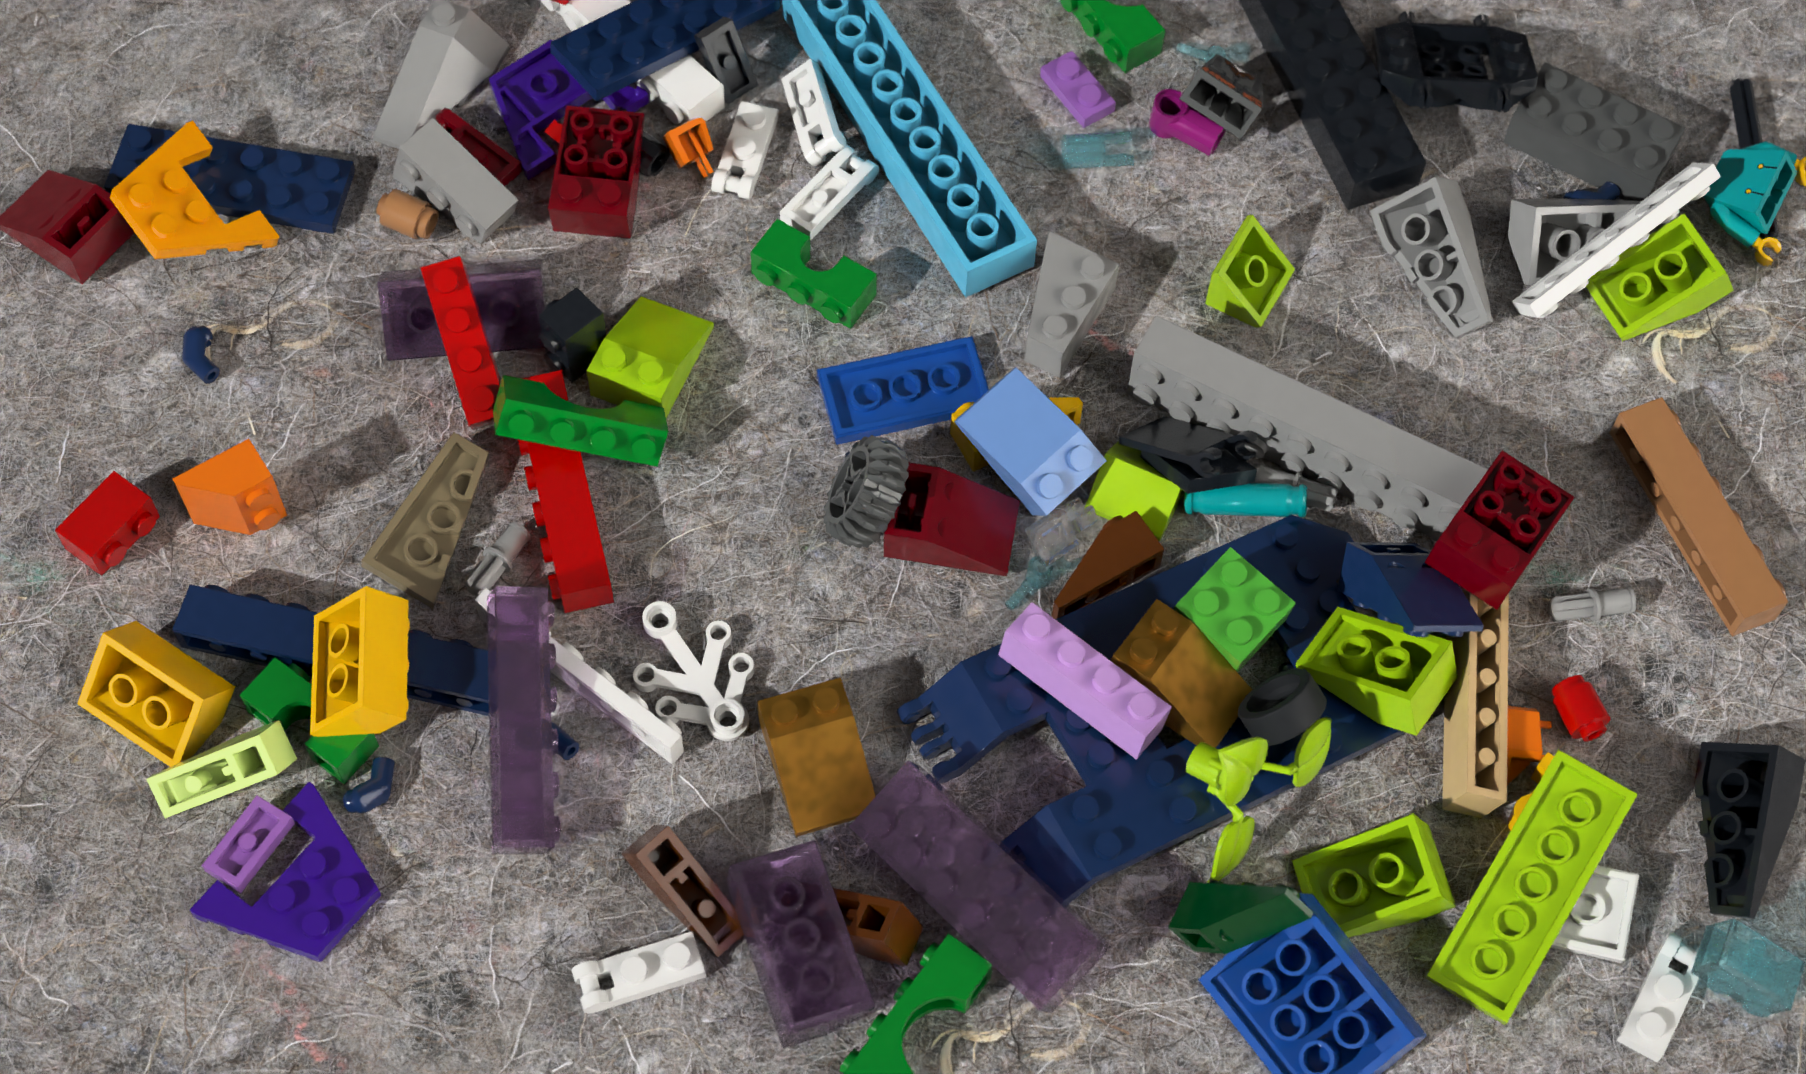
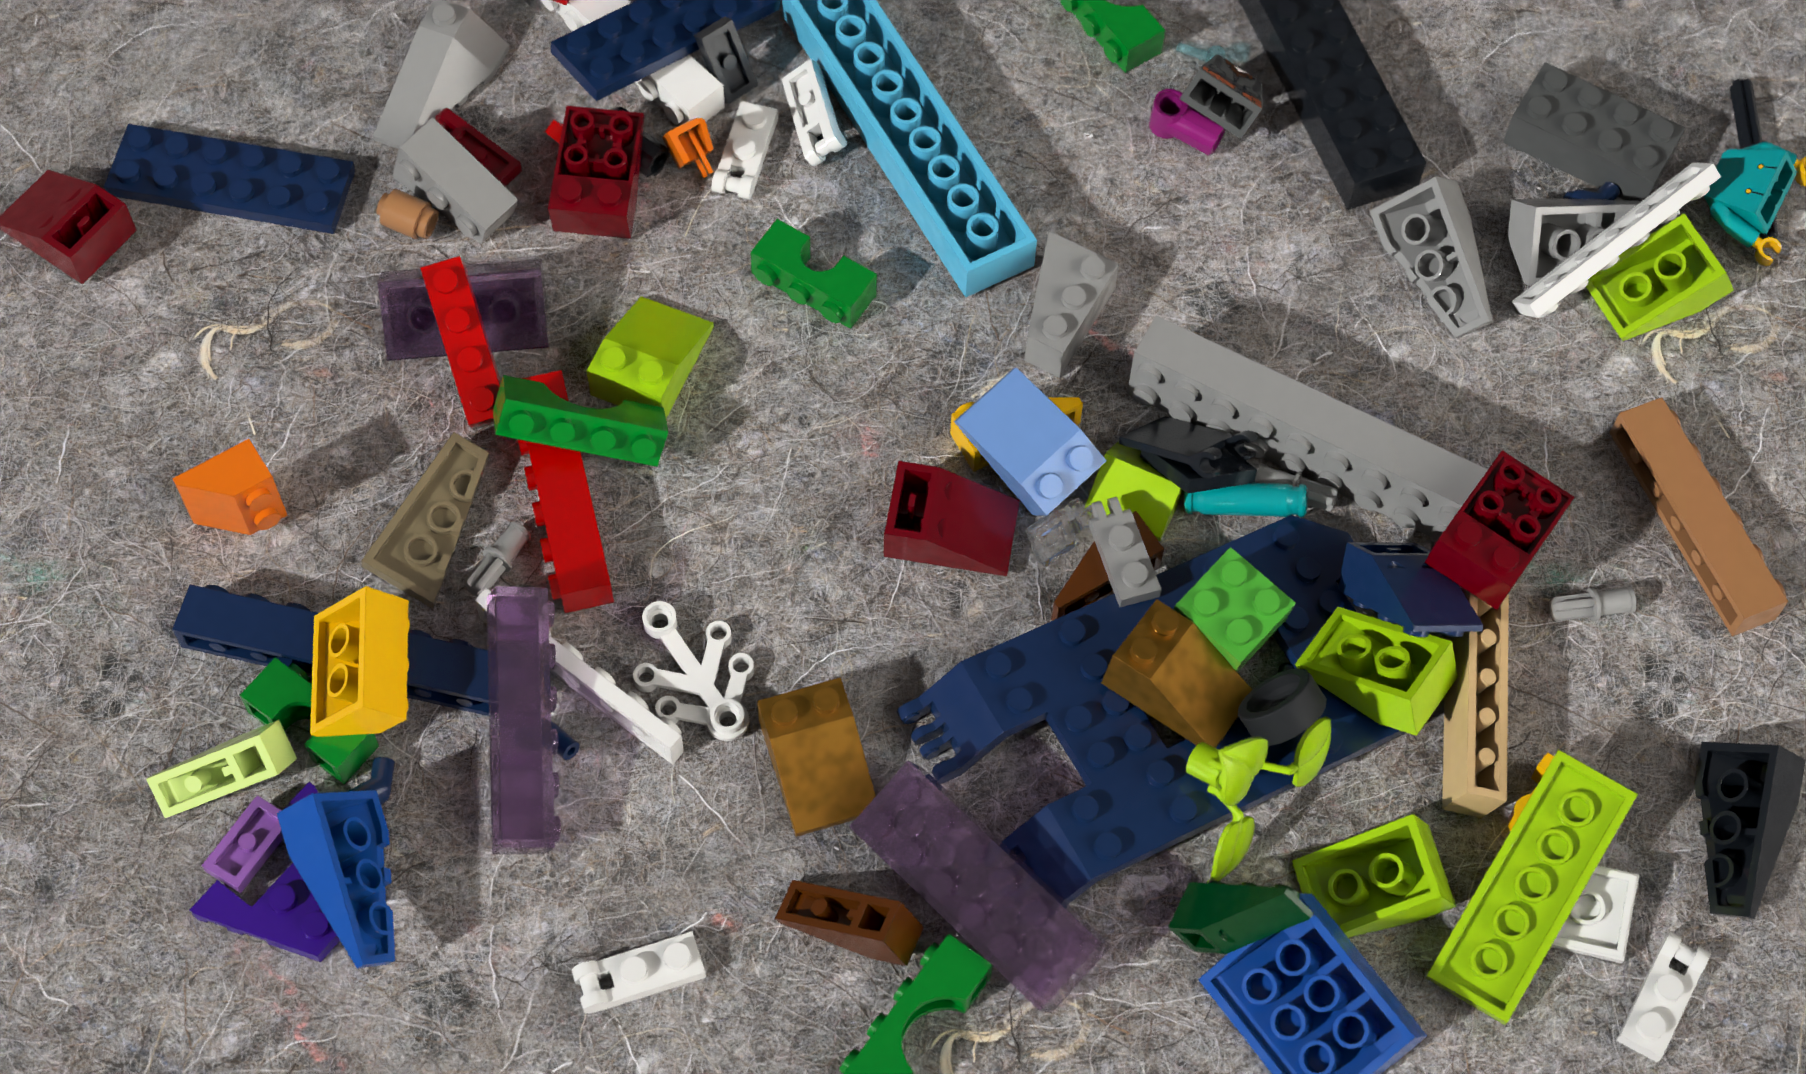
(108, 523): red brick -> none
(154, 693): yellow slope -> none
(173, 213): light orange wing -> none
(193, 353): dark blue arm -> none
(340, 855): none -> blue wedge
(536, 93): dark purple wing -> none
(571, 333): black brick -> none
(684, 888): reddish brown slope -> none
(798, 943): clear purple slope -> none
(828, 192): white plate -> none
(866, 491): dark grey gear -> none
(901, 389): blue tile -> none
(1032, 580): clear light blue hand -> none
(1077, 89): medium lavender plate -> none
(1084, 680): lavender brick -> none
(1089, 150): clear light blue hinge -> none
(1123, 554): none -> light grey hinge
(1249, 275): lime slope -> none
(1446, 67): black piece -> none
(1523, 739): orange piece -> none
(1580, 708): red brick -> none
(1748, 968): clear light blue brick -> none

